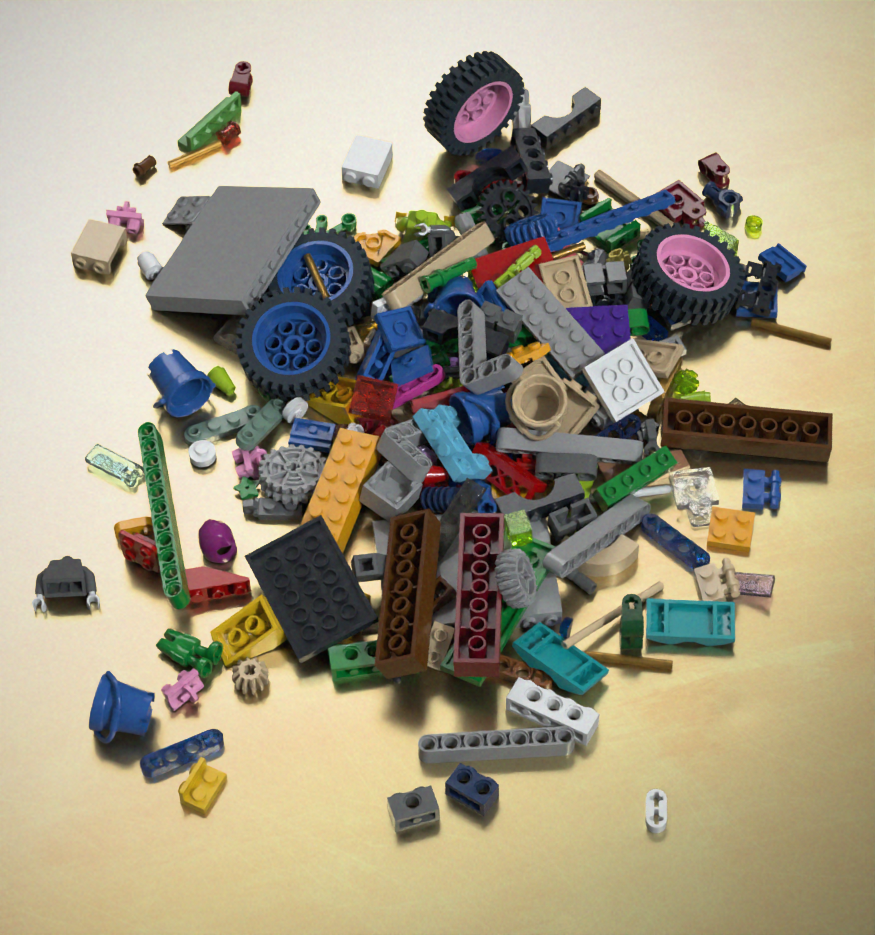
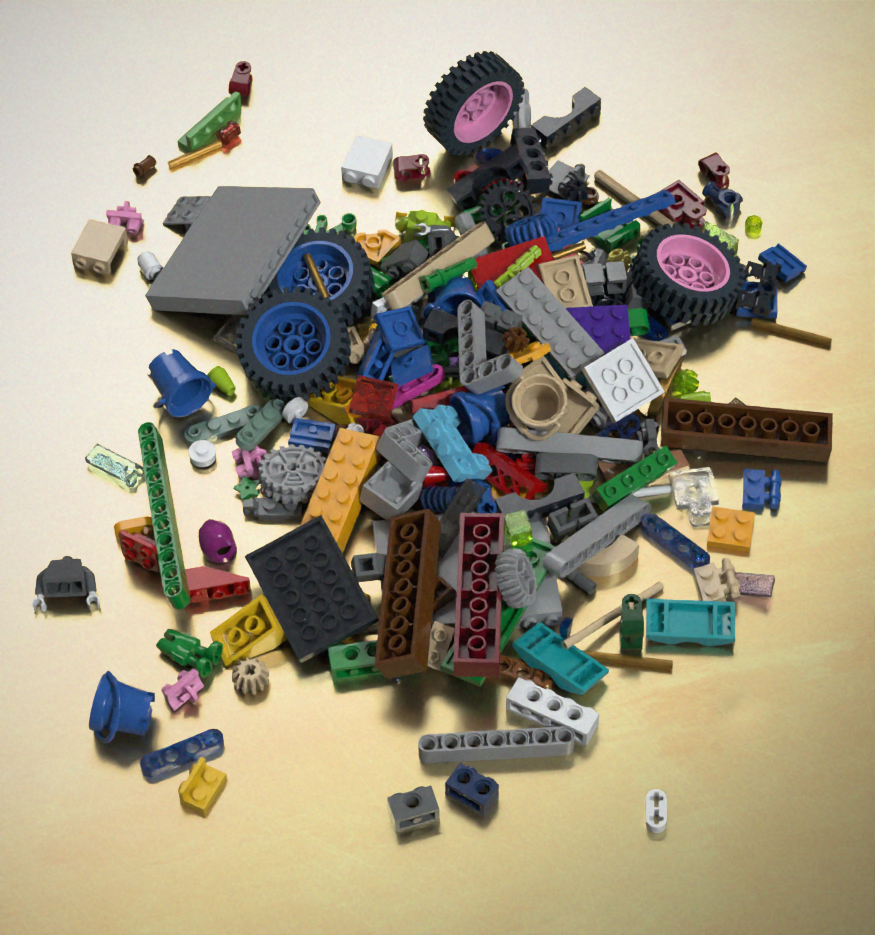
(409, 167): none -> dark red piece
(515, 339): none -> reddish brown gear

